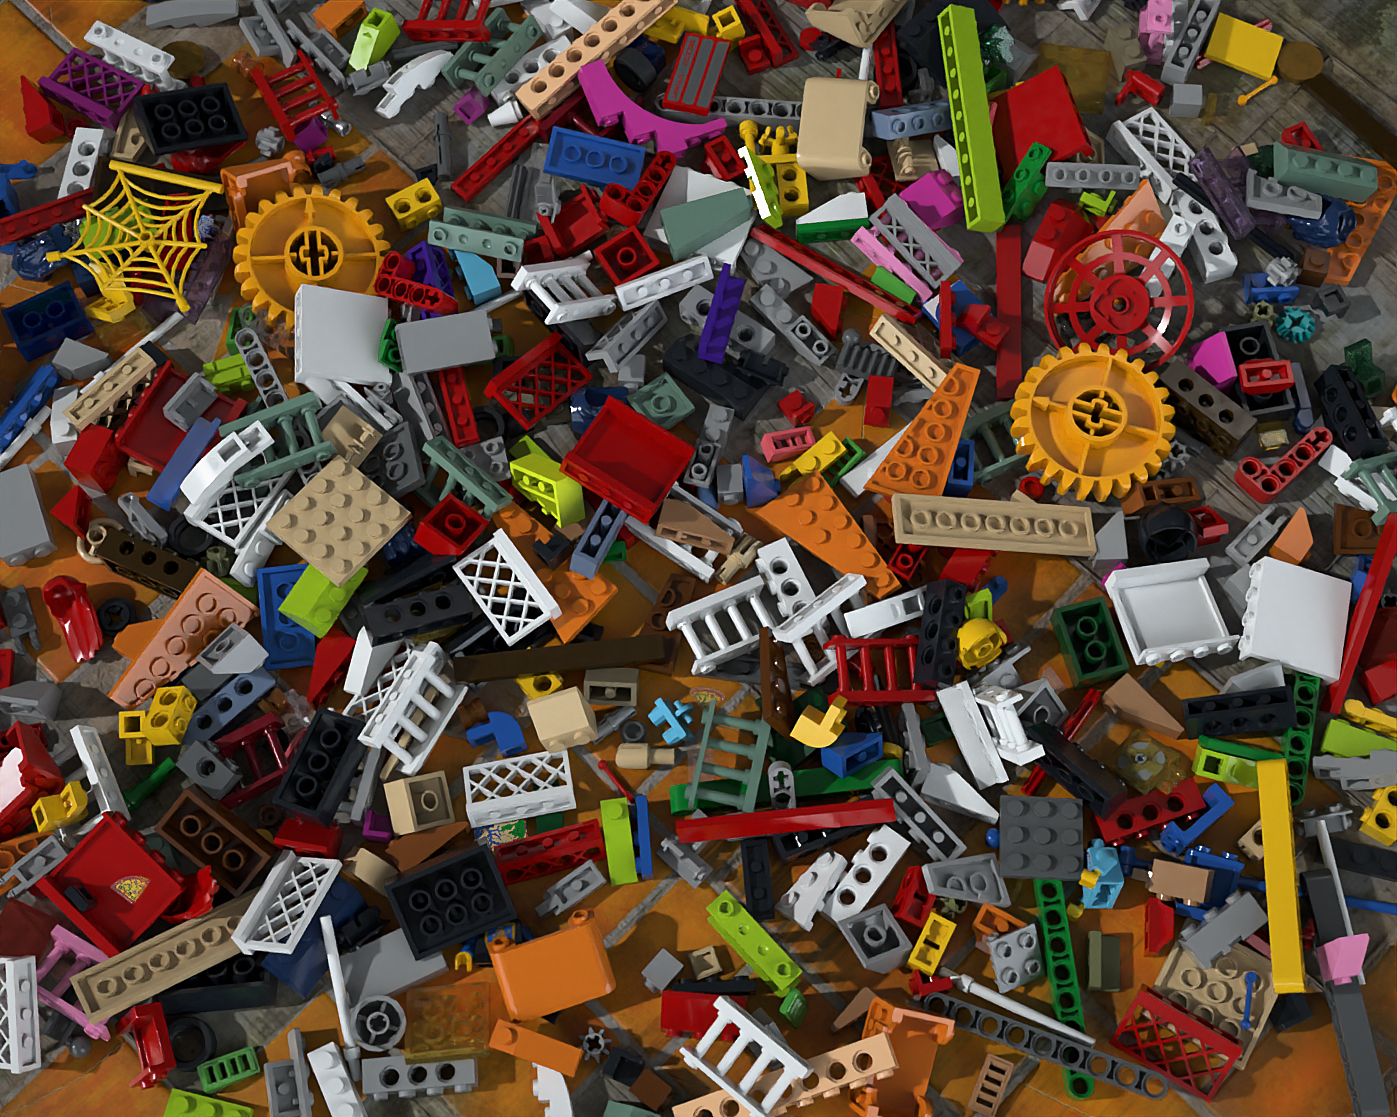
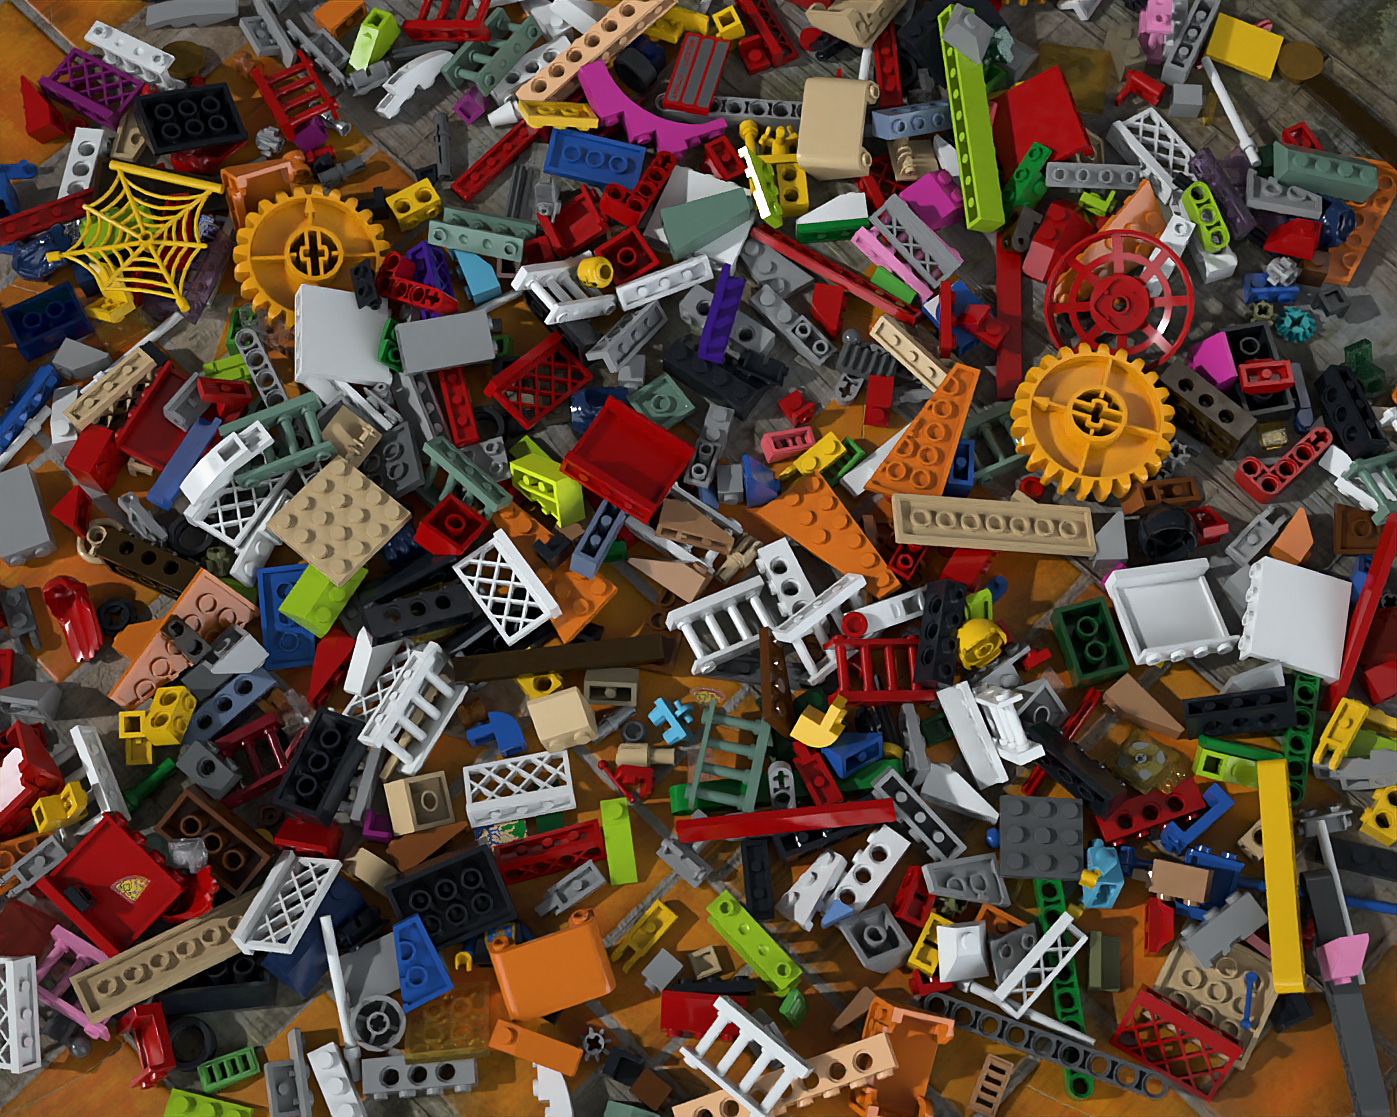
(185, 639): none -> dark brown leg
(188, 854): none -> clear bracket
(226, 394): none -> red slope
(365, 285): none -> black hinge
(376, 205): none -> black panel
(419, 964): none -> blue wing
(558, 114): none -> yellow plate
(595, 272): none -> yellow head
(632, 775): none -> red bracket
(642, 838): blue plate -> none
(645, 934): none -> yellow hinge
(681, 577): none -> medium nougat slope
(816, 776): none -> red hinge
(835, 913): none -> medium blue slope
(854, 624): none -> red tile
(962, 951): none -> white slope
(968, 33): none -> light grey slope
(1019, 228): none -> dark brown leg
(1035, 658): none -> red plate
(1035, 955): none -> white fence
(1205, 205): none -> lime beam
(1242, 100): light orange hinge -> none
(1246, 143): none -> white bar
(1295, 238): none -> red slope
(1341, 731): none -> yellow hinge

